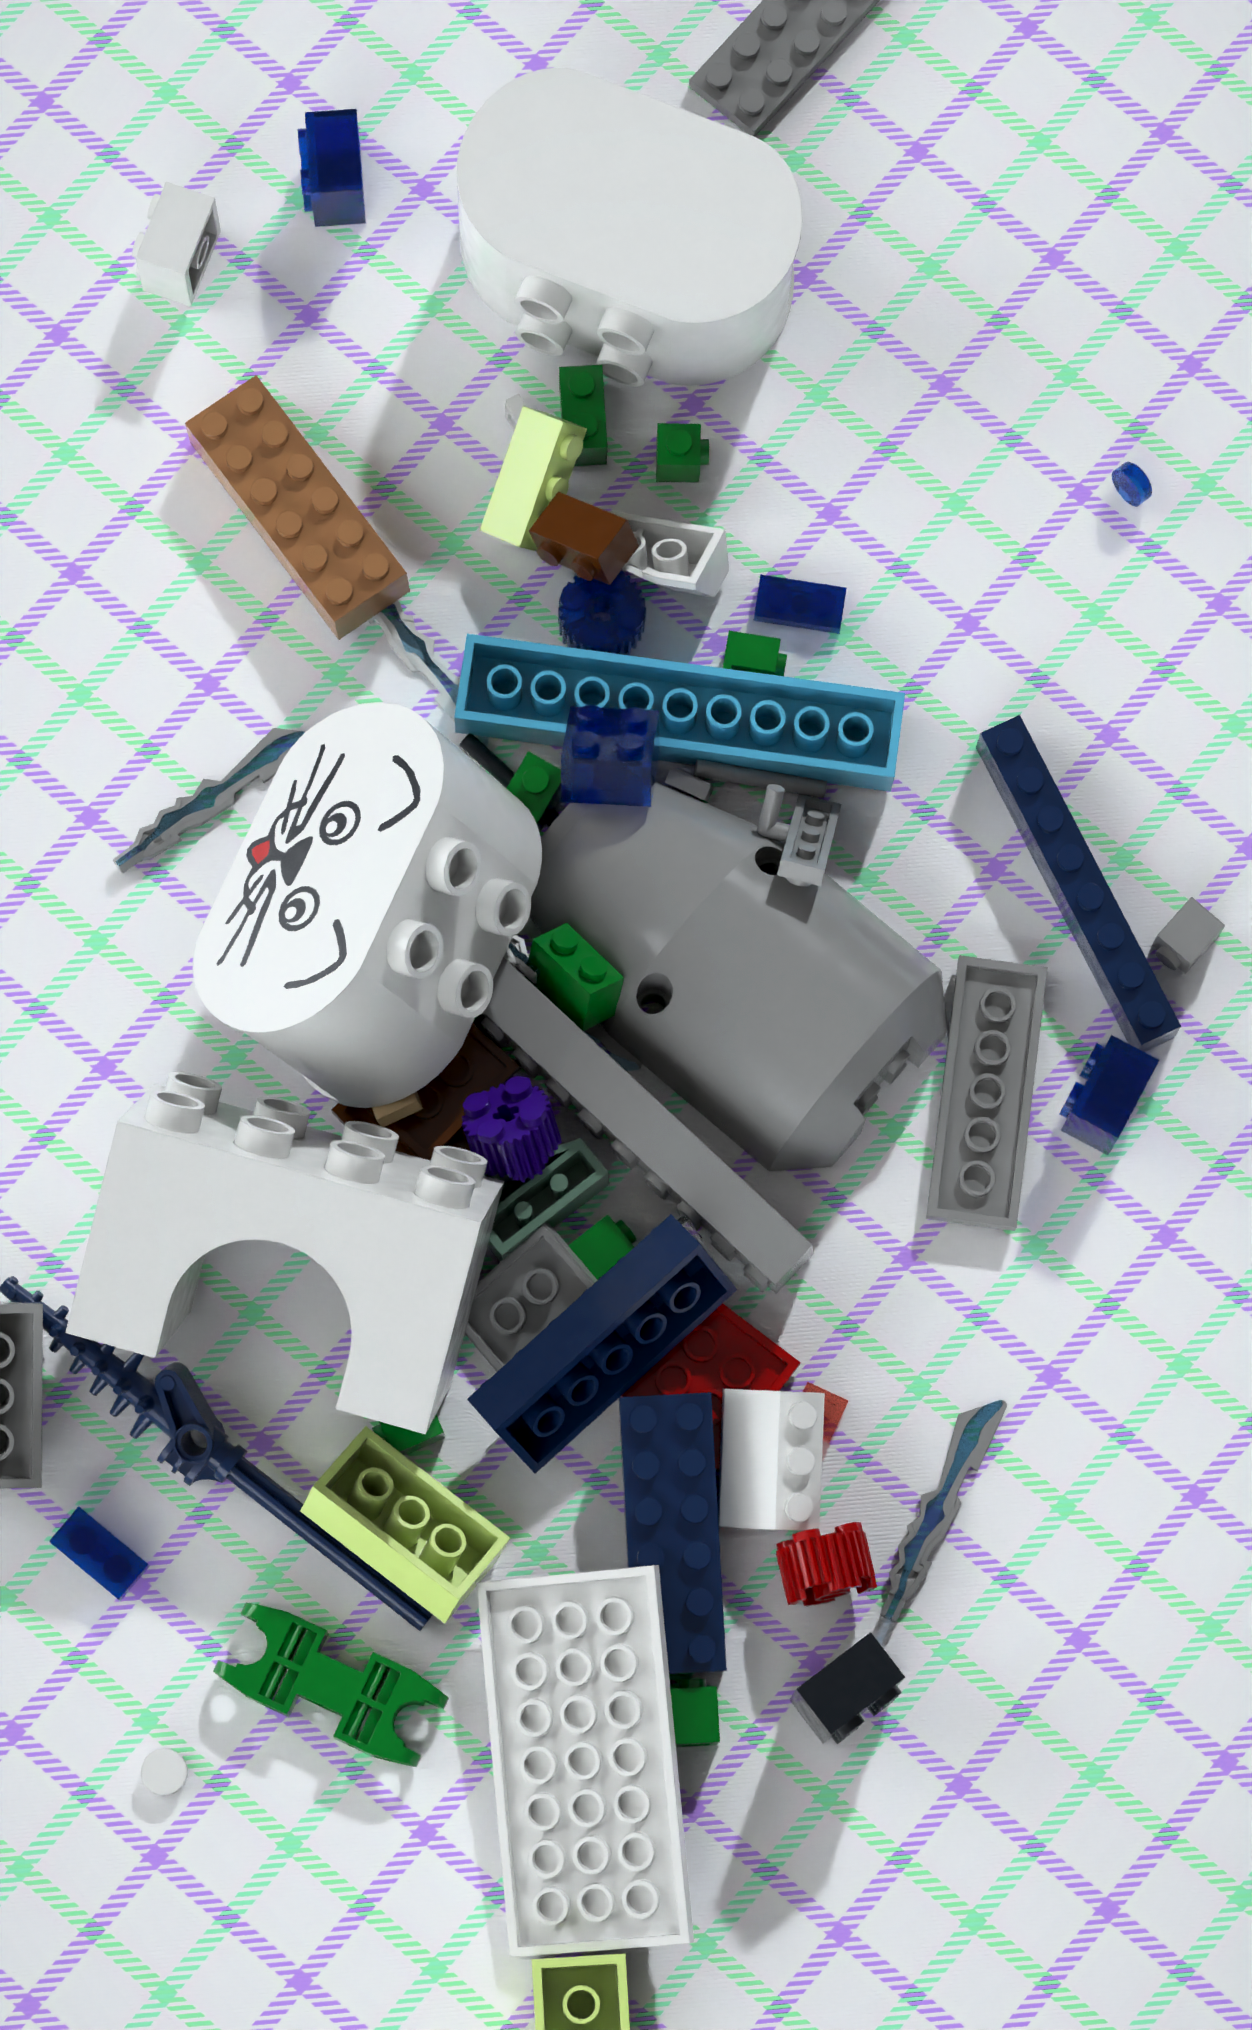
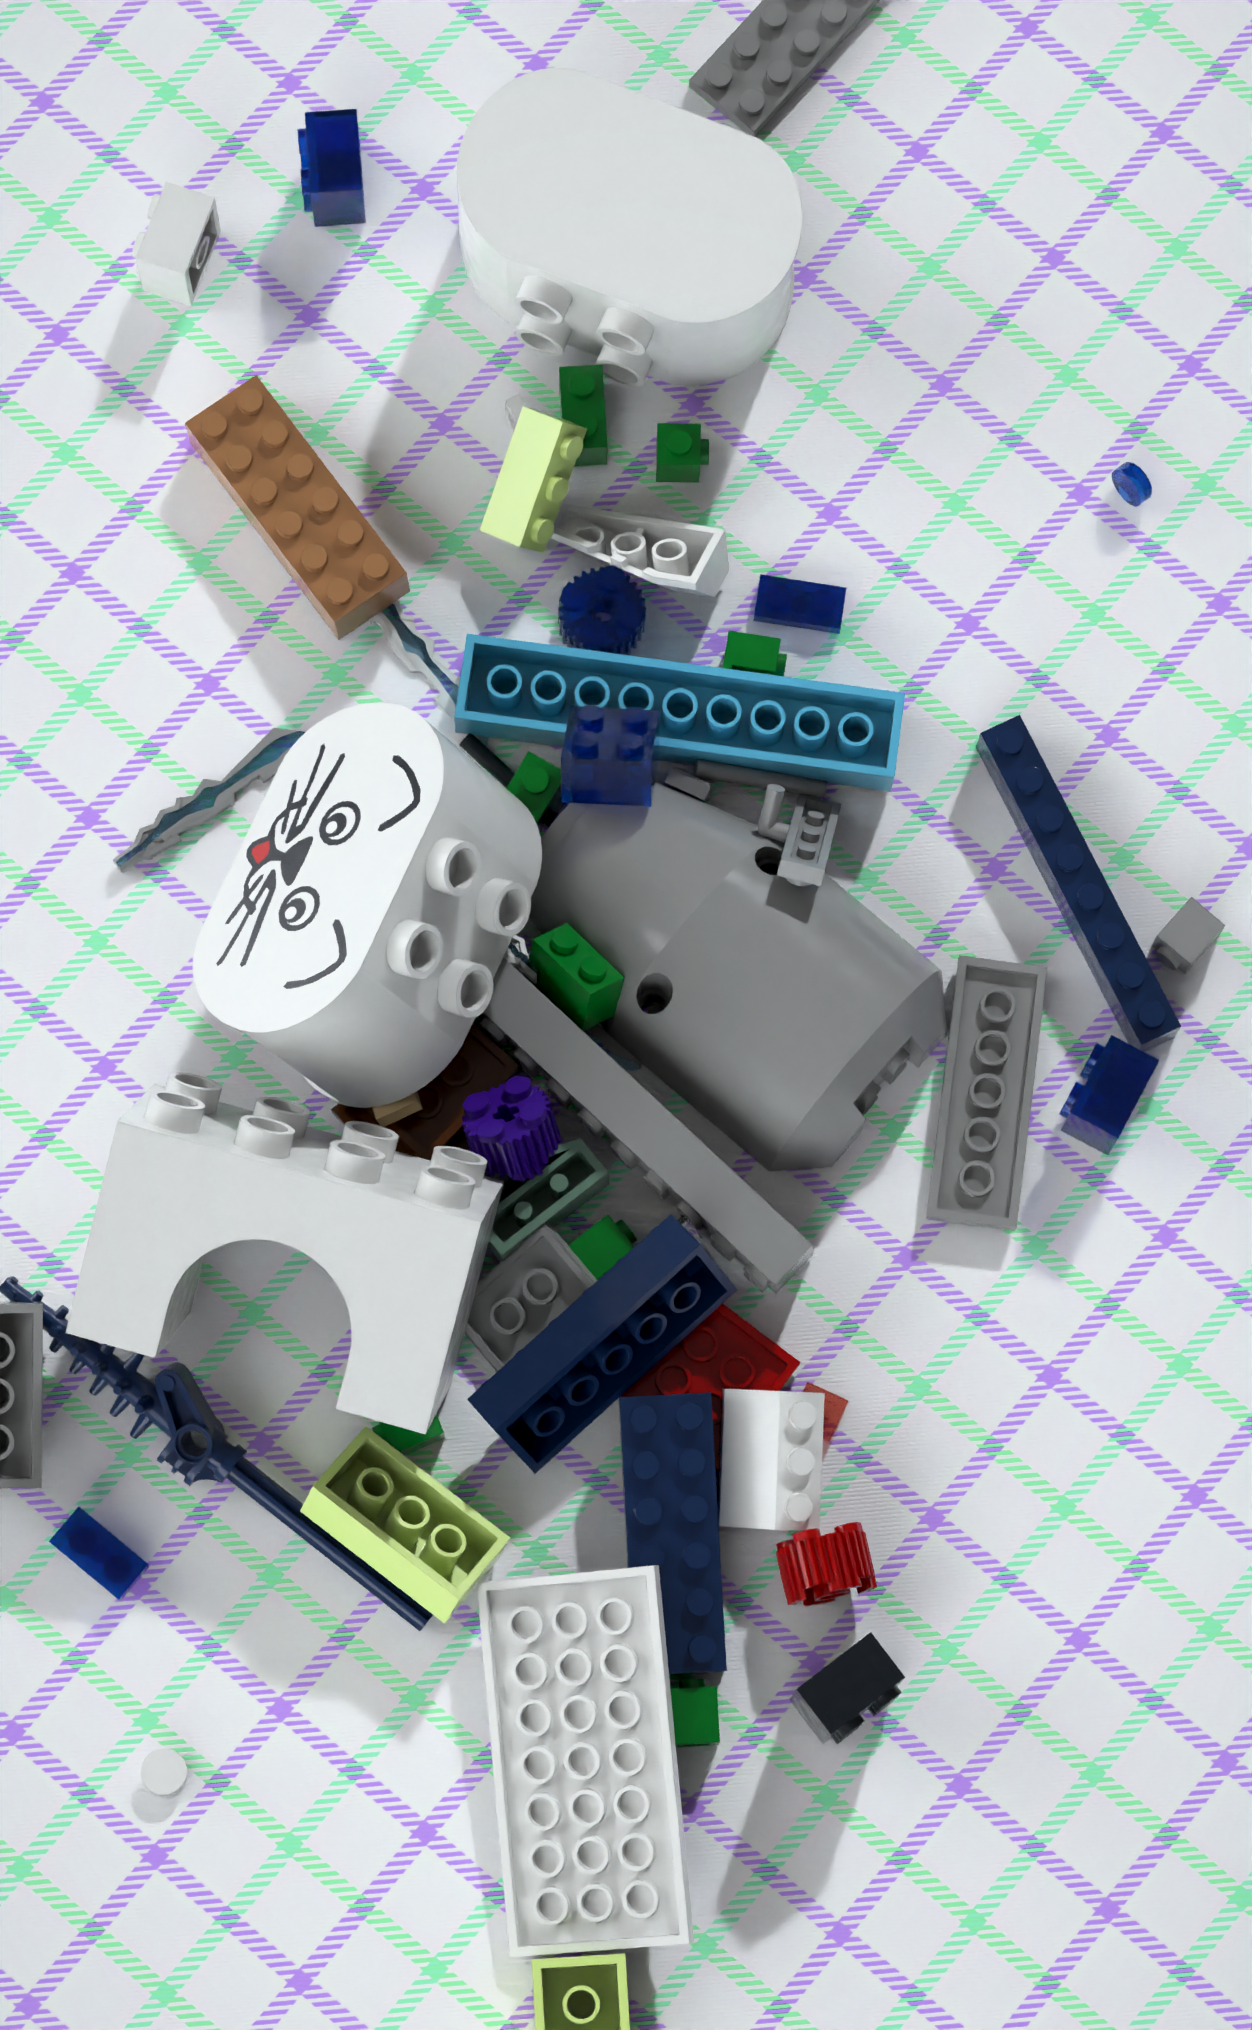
(330, 1684): green piece -> none
(583, 538): reddish brown brick -> none
(939, 1507): light grey sword -> none

